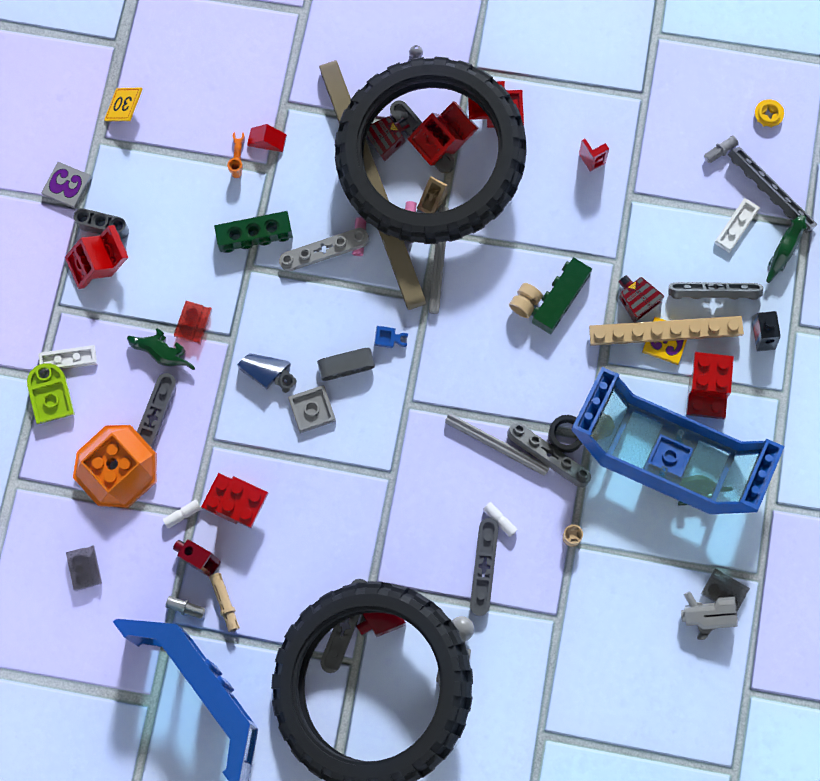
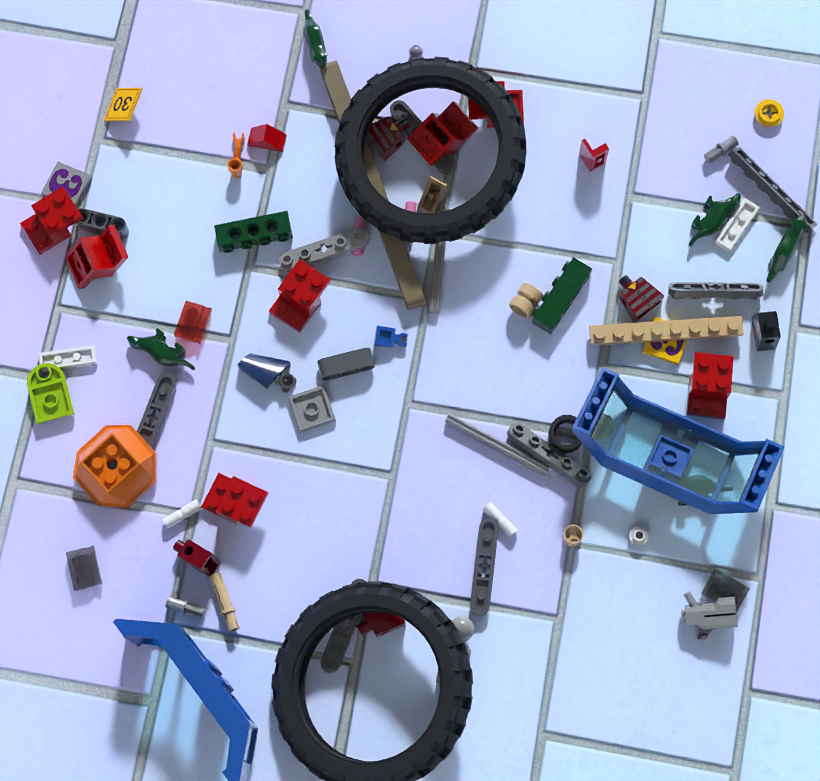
(51, 220): none -> red bracket
(299, 296): none -> red bracket
(315, 41): none -> dark green animal
(632, 536): none -> white plate
(714, 217): none -> dark green animal

